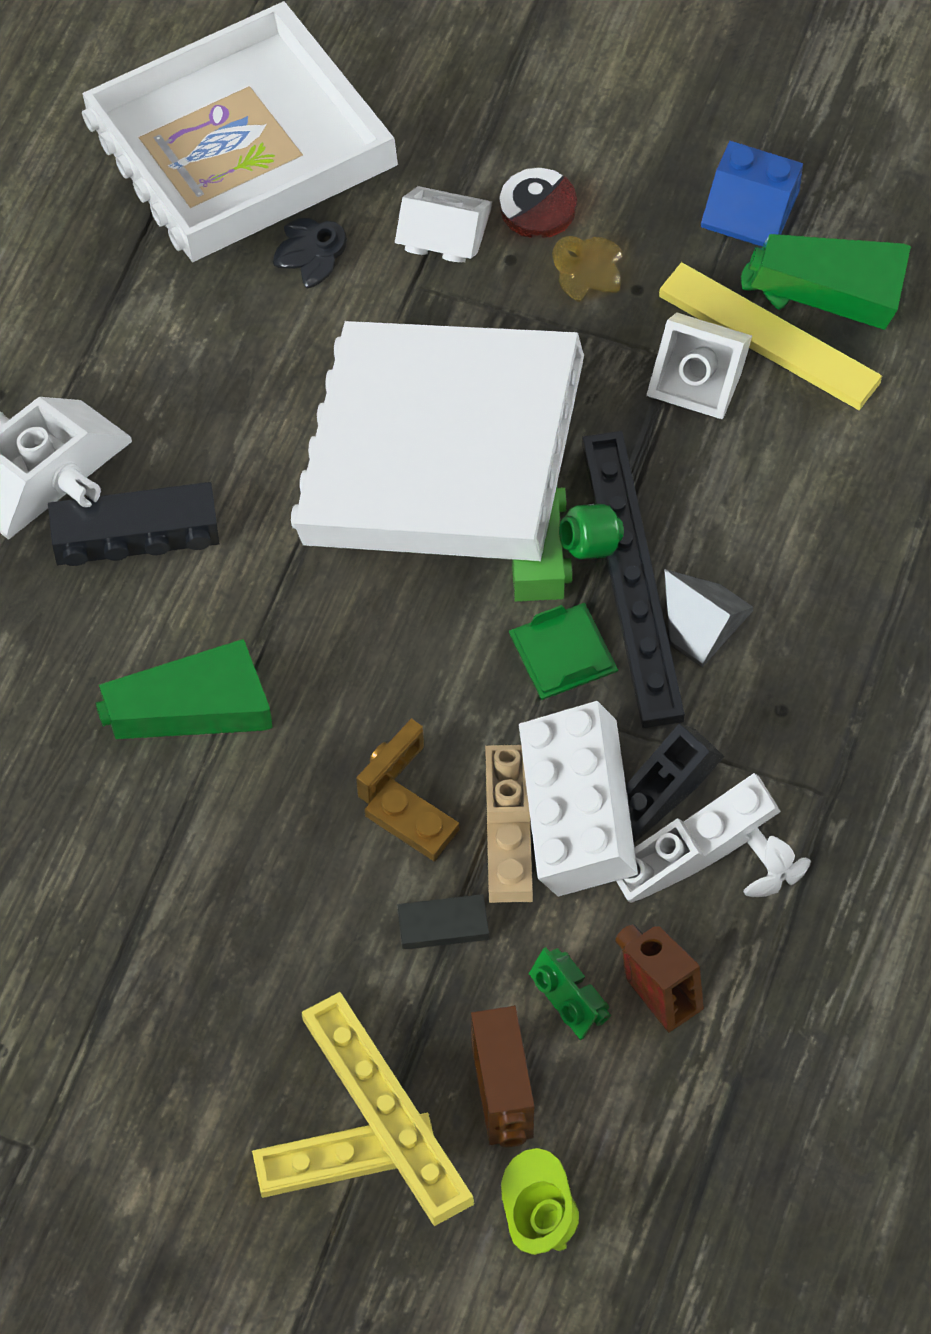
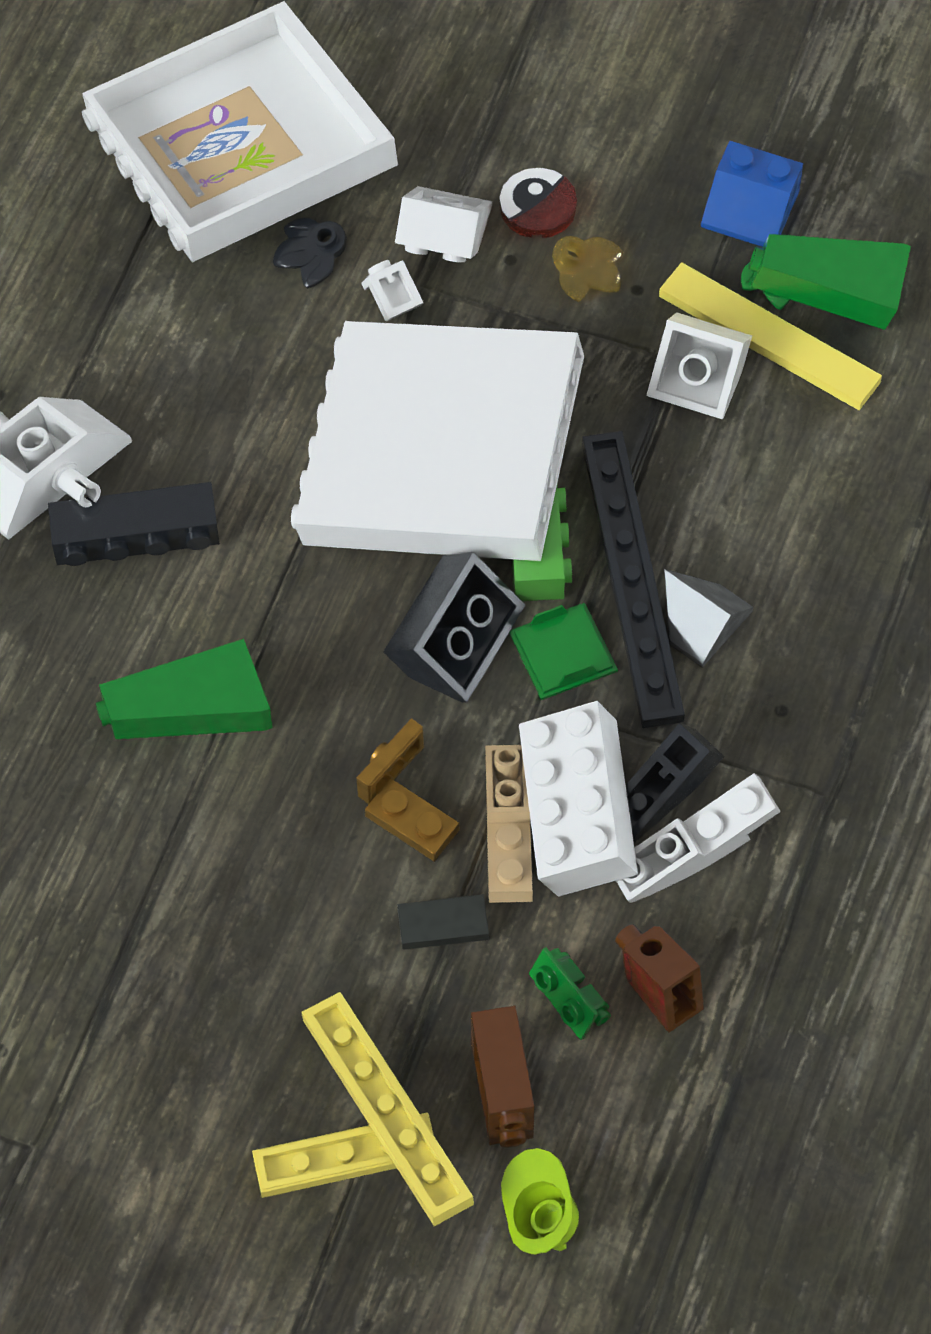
(392, 289): none -> white bracket
(455, 626): none -> black slope
(591, 531): green head -> none
(778, 860): white plant -> none

